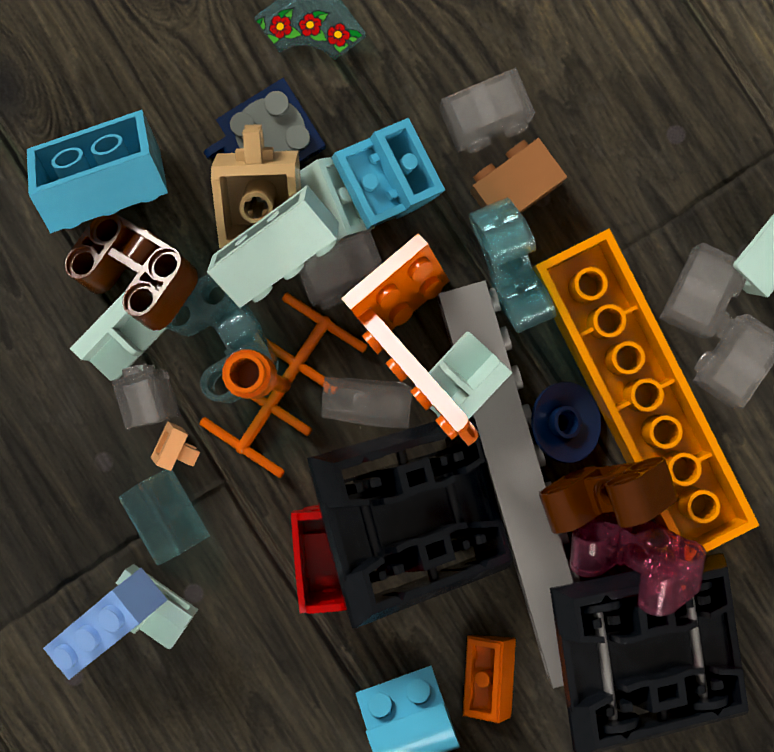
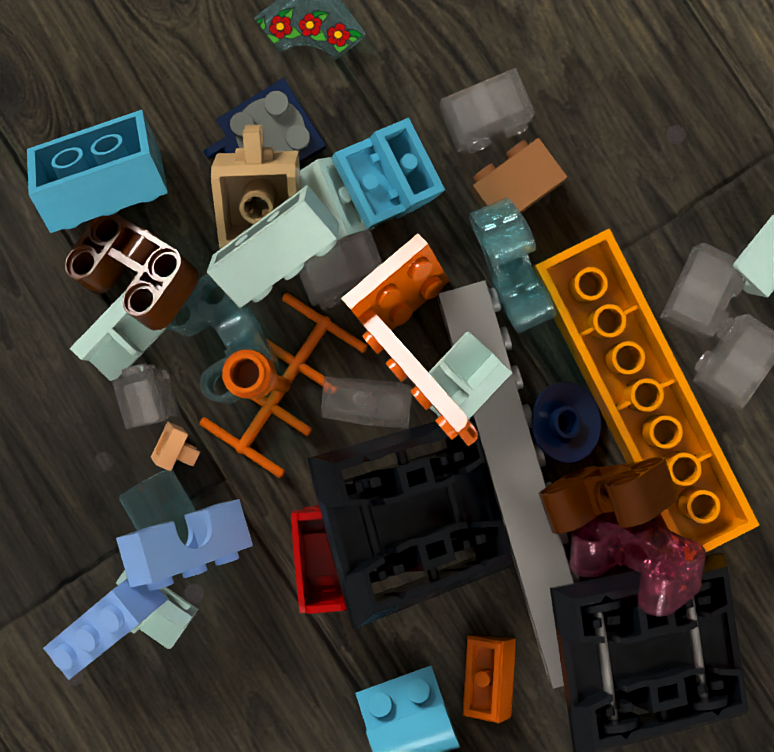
(158, 553): none -> light blue arch

